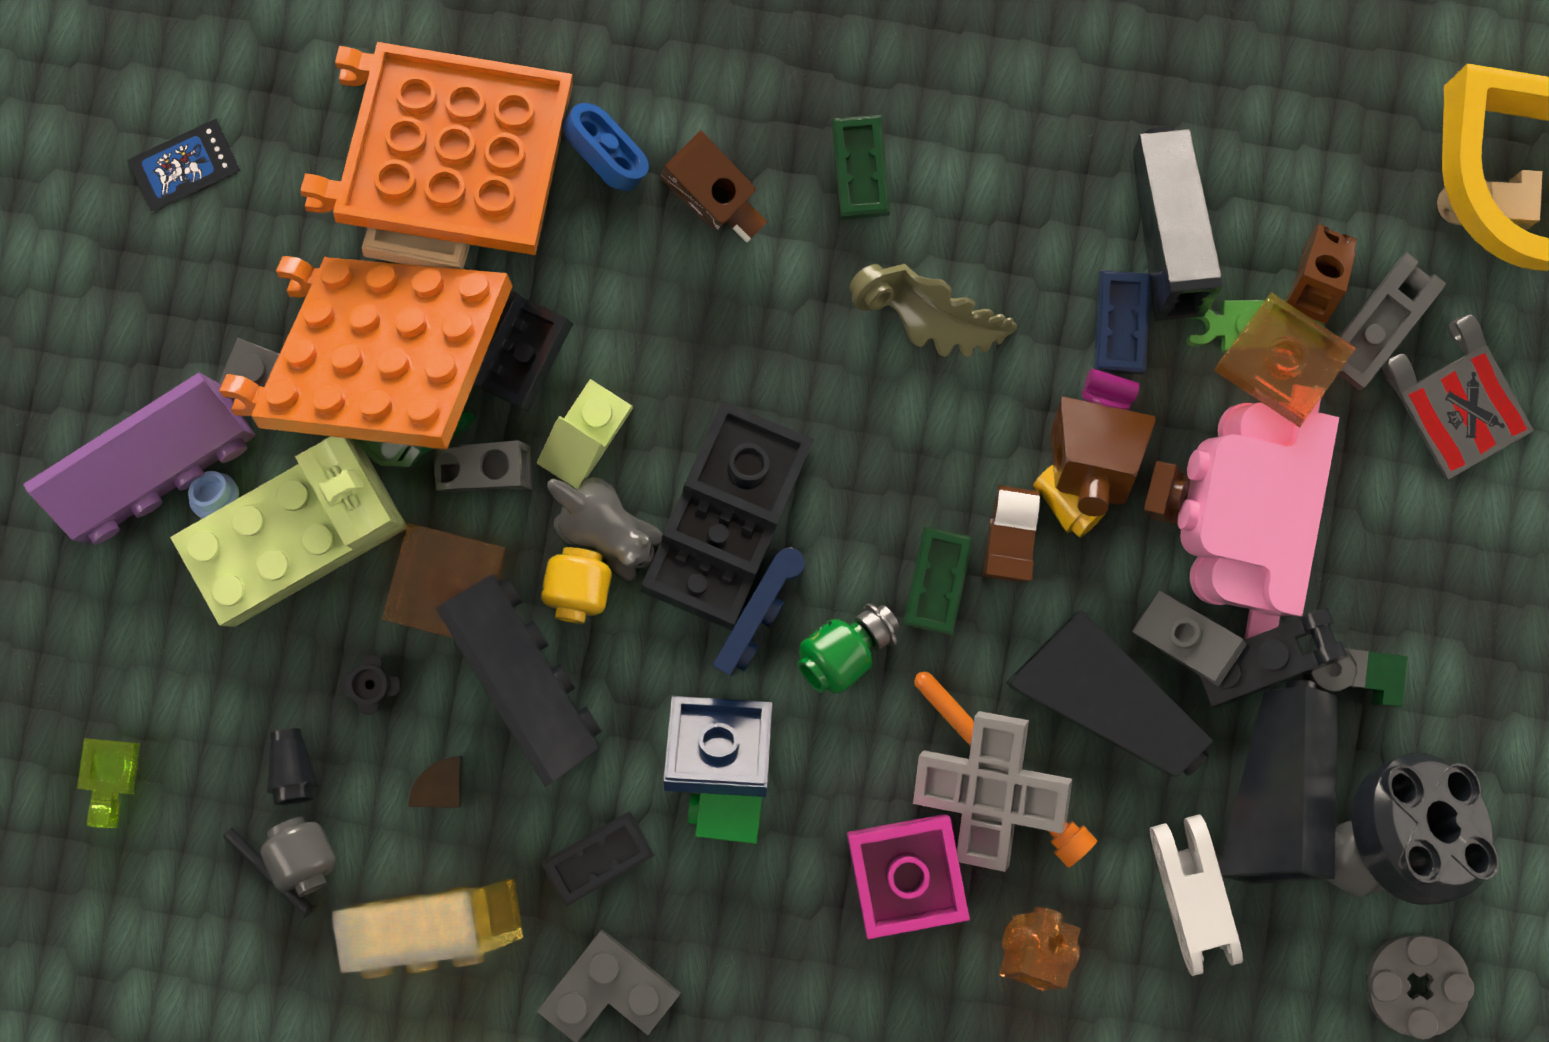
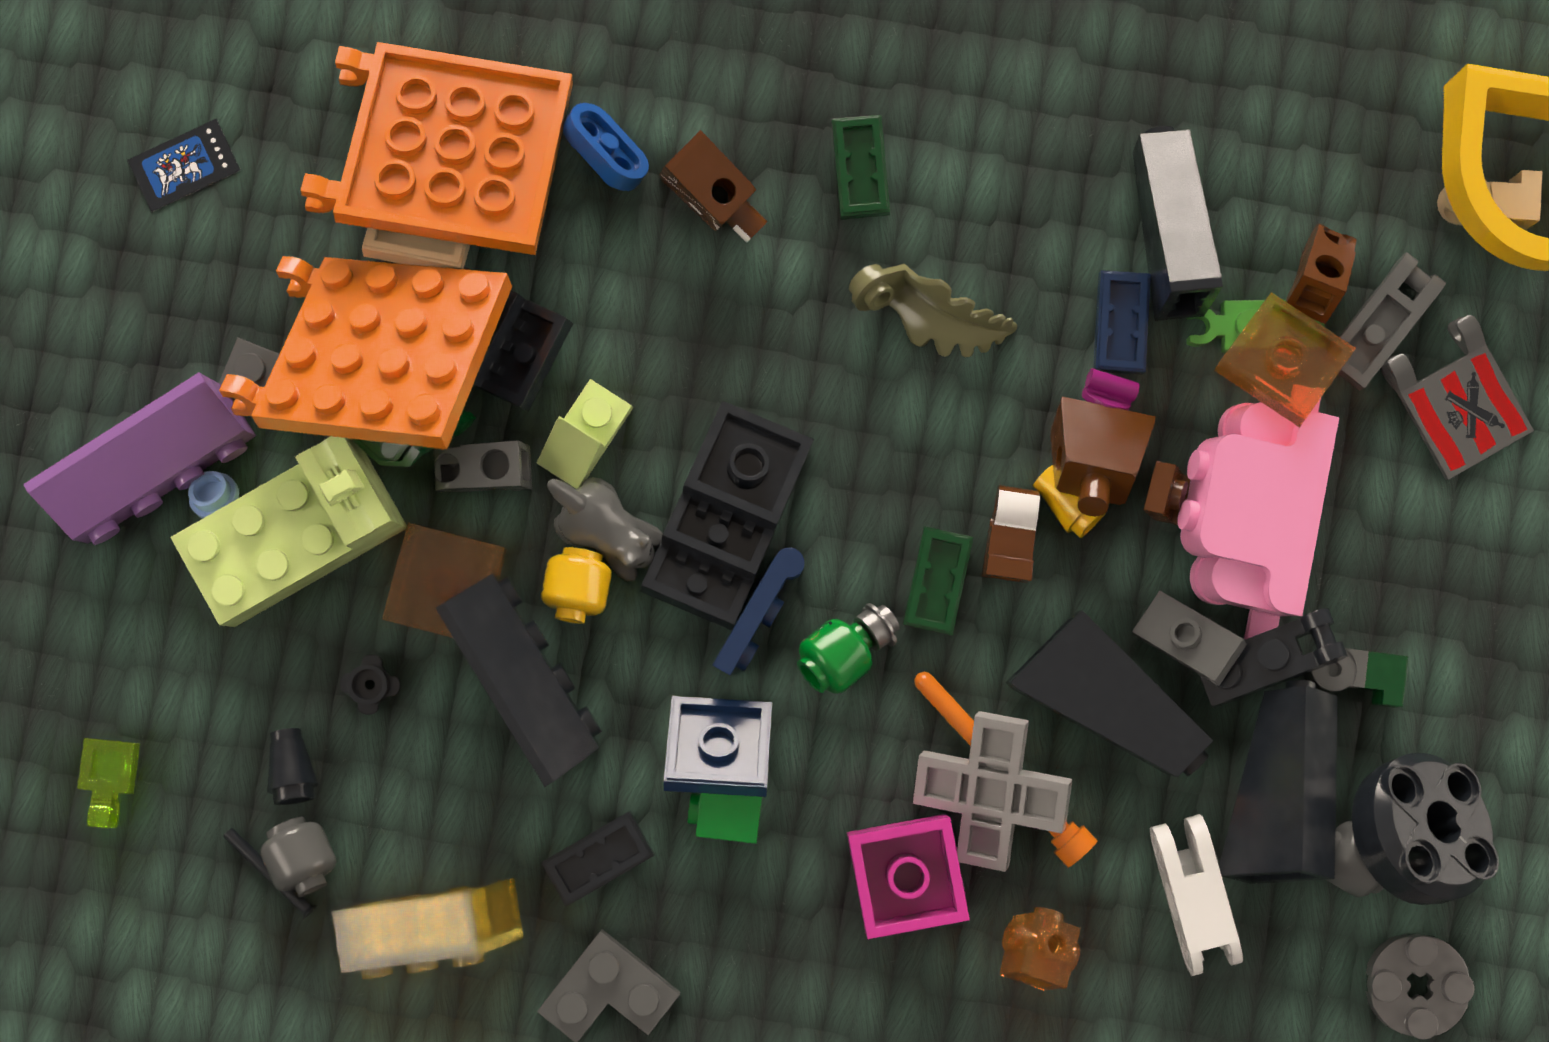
(439, 785): dark brown tile -> none

